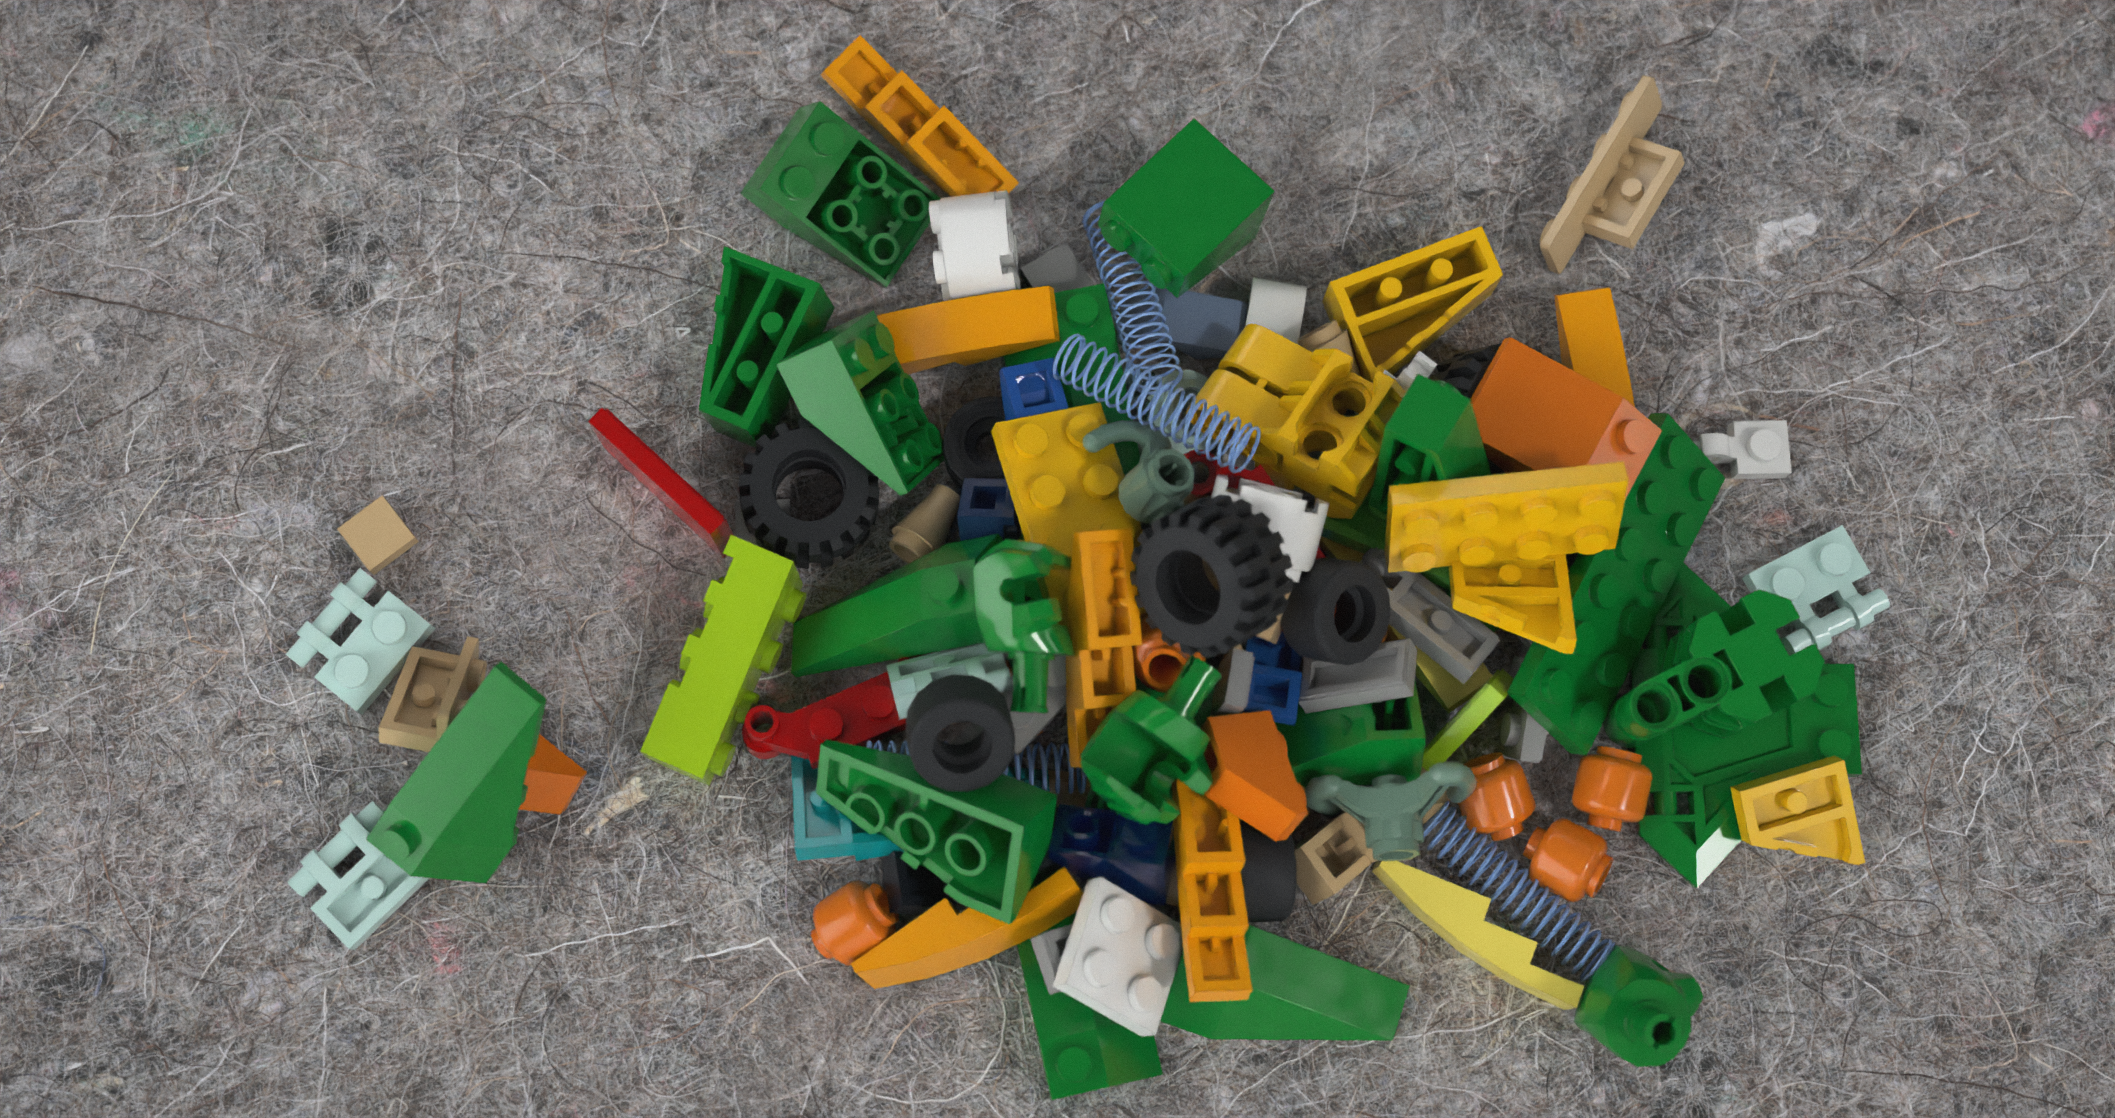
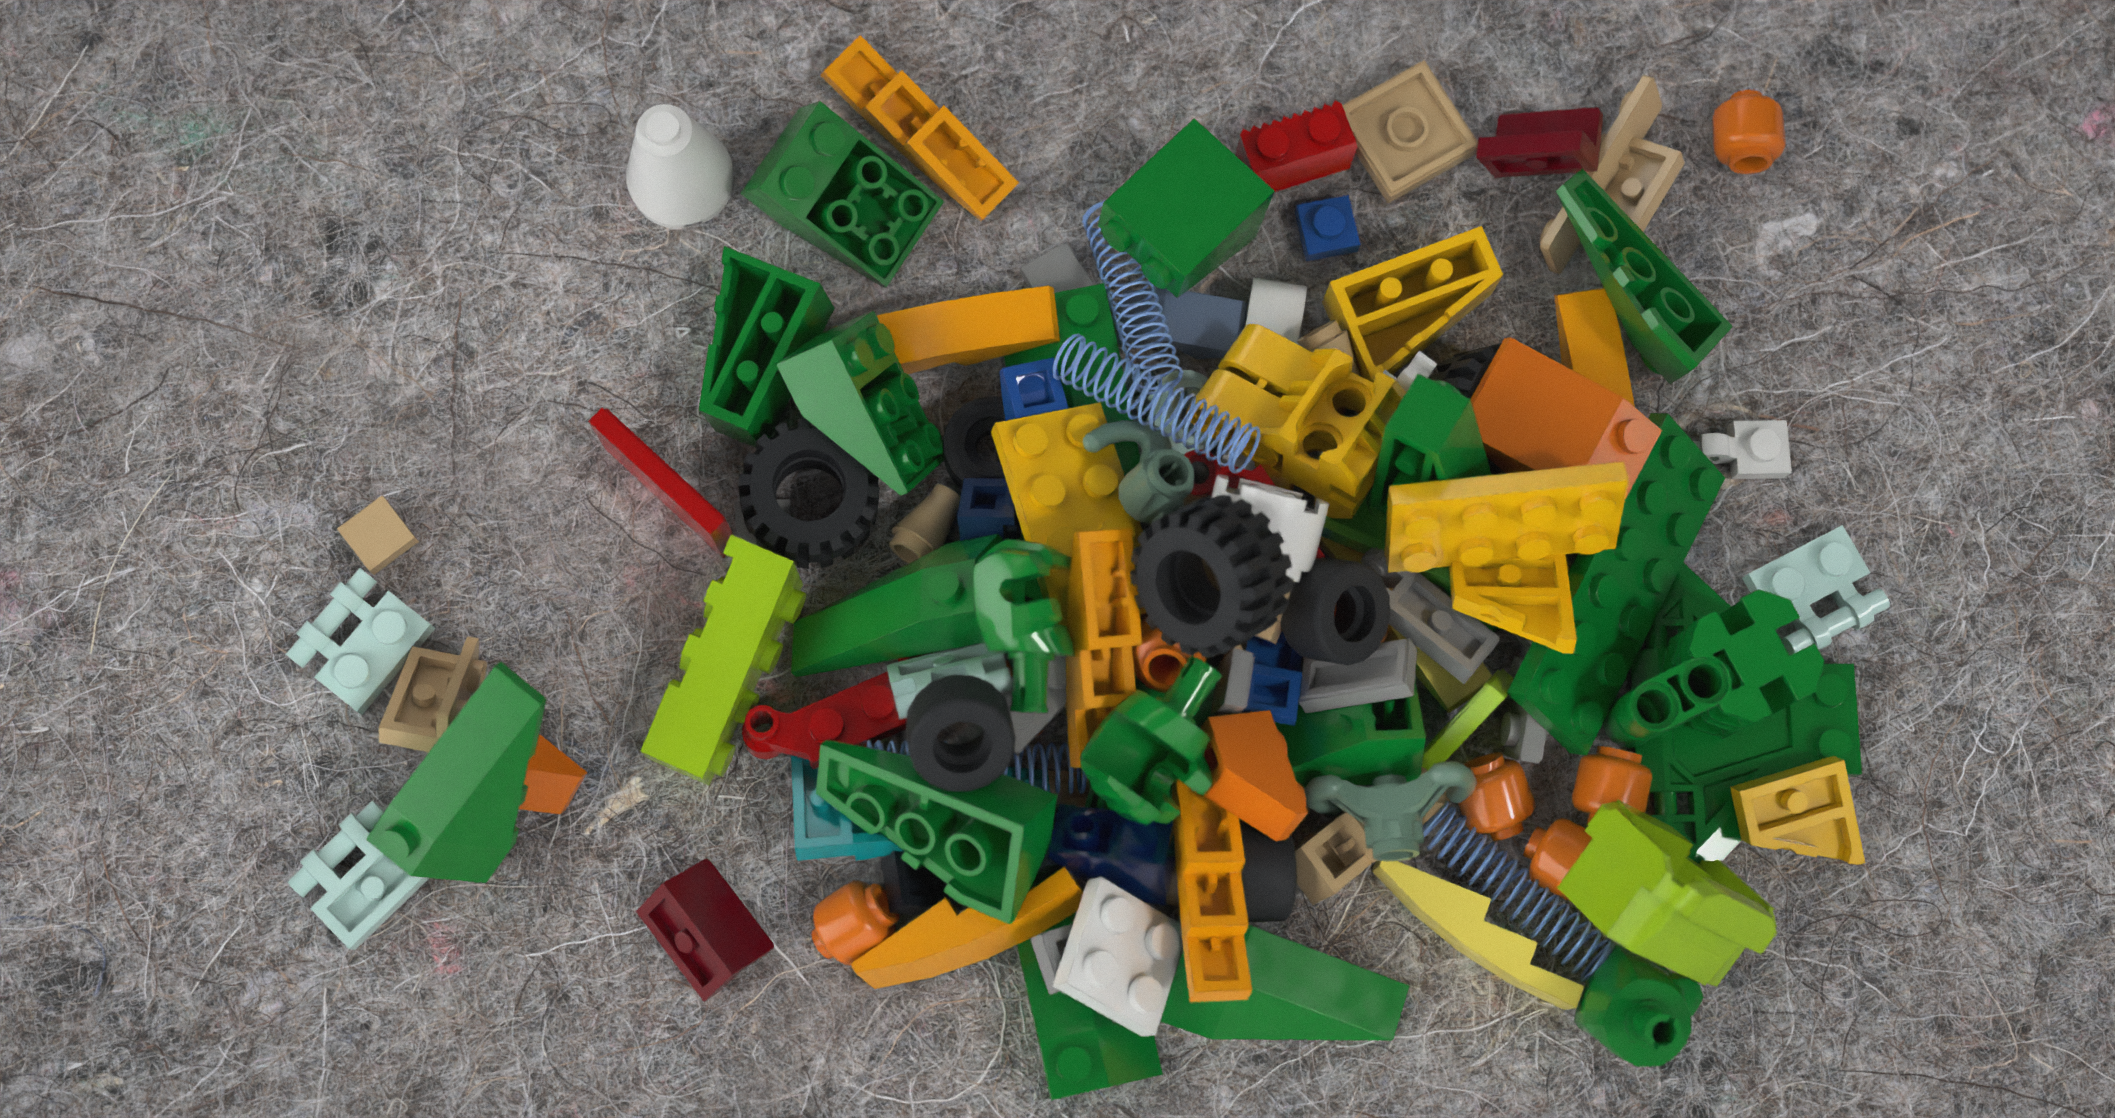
(677, 169): none -> white cone
(704, 928): none -> dark red panel
(974, 245): white brick -> none
(1299, 147): none -> red brick
(1327, 228): none -> blue plate
(1408, 131): none -> tan plate
(1543, 143): none -> dark red panel
(1652, 297): none -> green wedge
(1660, 902): none -> lime piece
(1748, 132): none -> orange head

